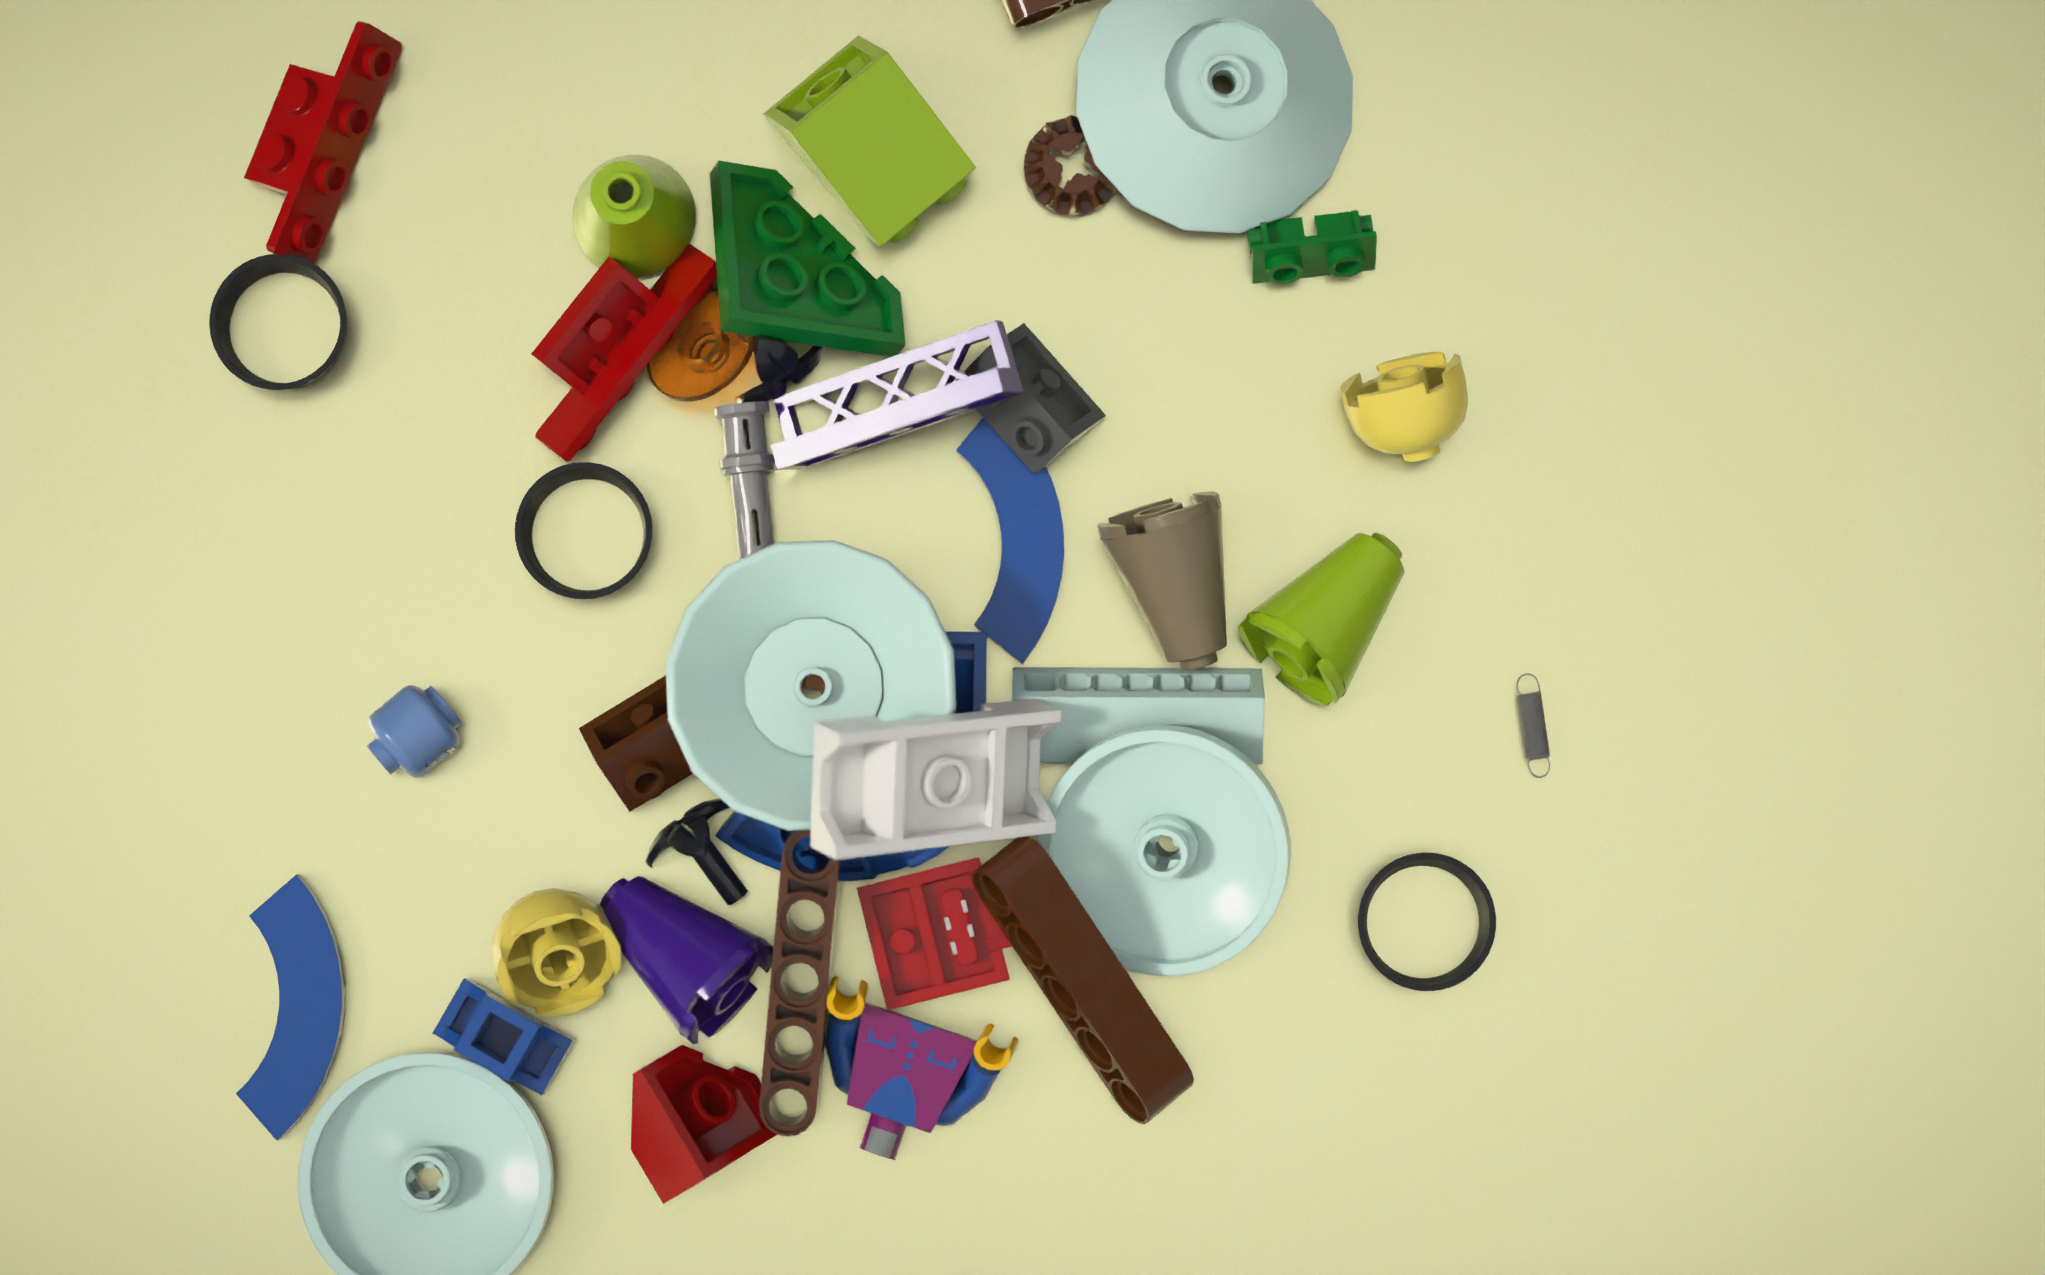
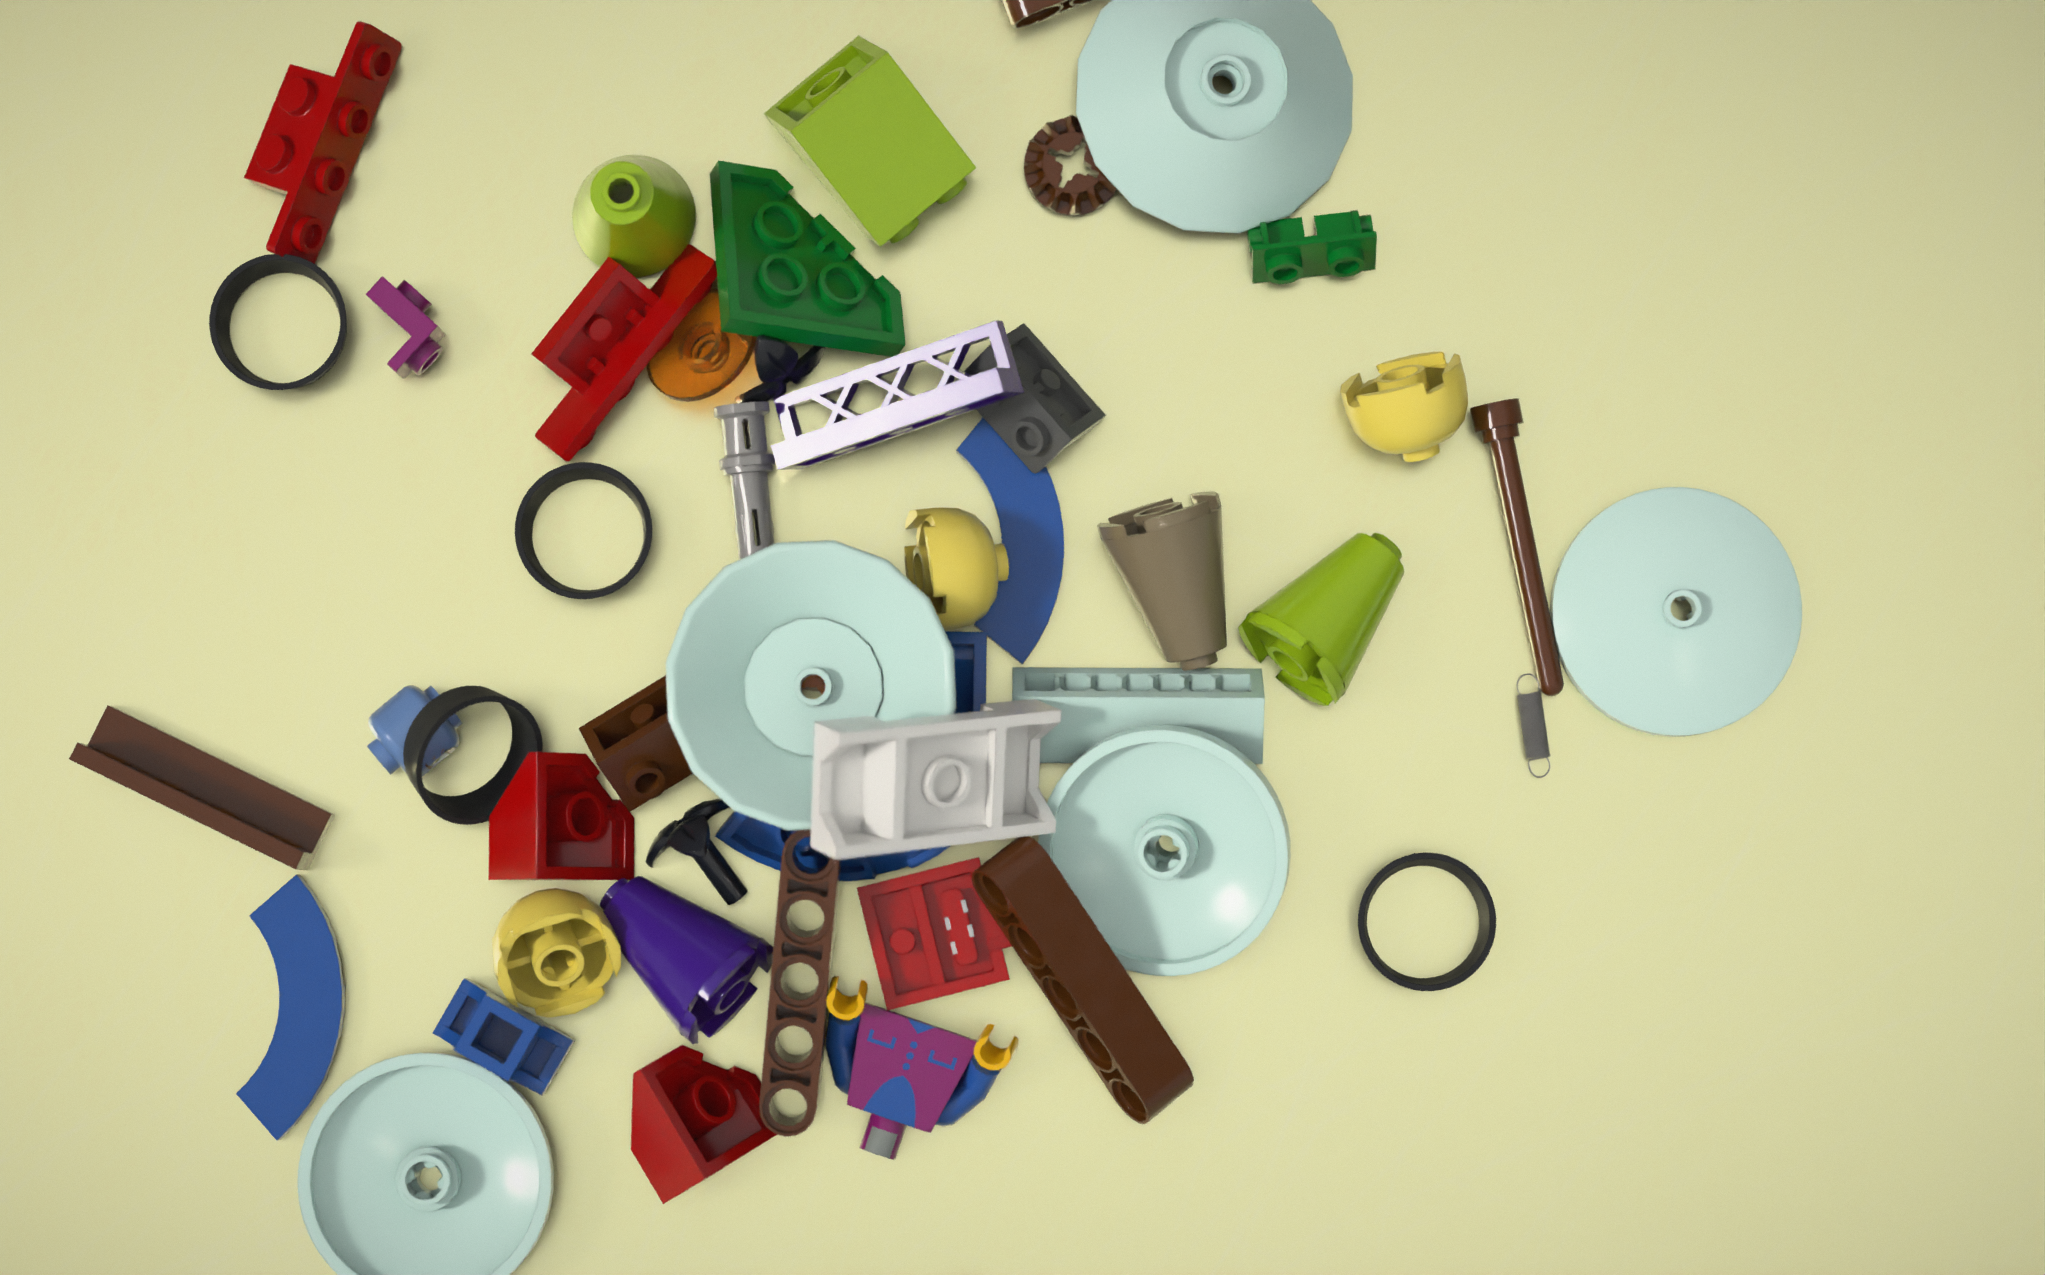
(205, 788): none -> reddish brown fence
(407, 309): none -> magenta bracket
(478, 804): none -> black tyre
(559, 824): none -> red slope
(955, 564): none -> light yellow cylinder
(1499, 427): none -> reddish brown piece
(1618, 622): none -> light aqua dish

